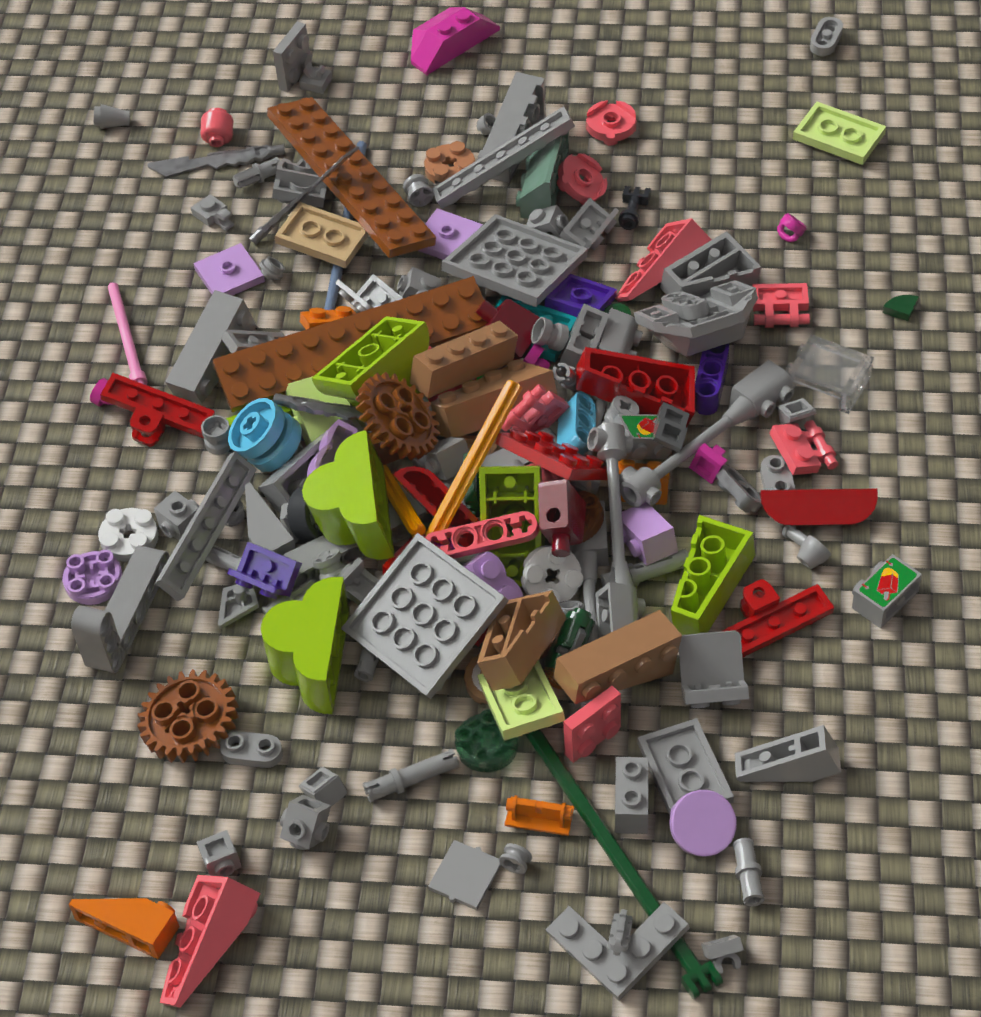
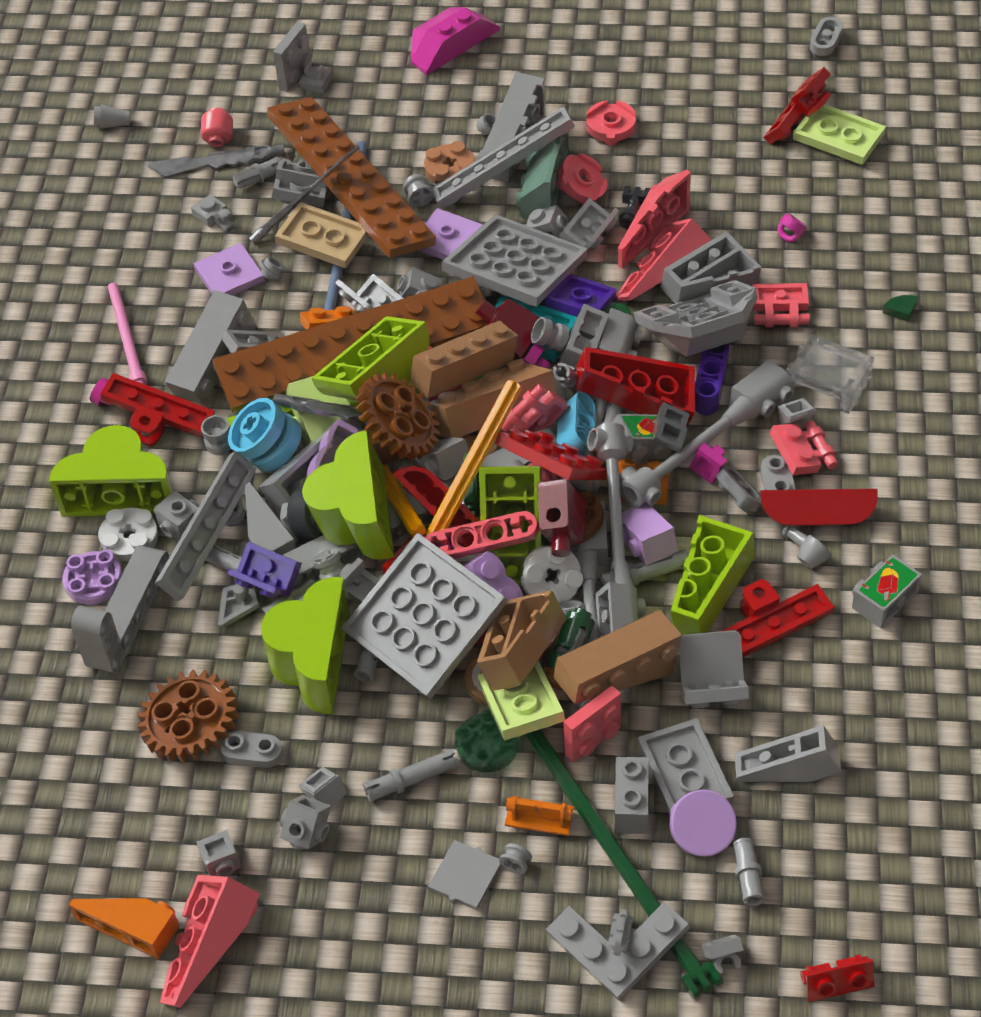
(109, 475): none -> lime brick
(621, 405): light grey wheel -> none
(662, 205): none -> coral wedge
(686, 304): light grey beam -> none
(804, 100): none -> red plate
(847, 977): none -> red hinge

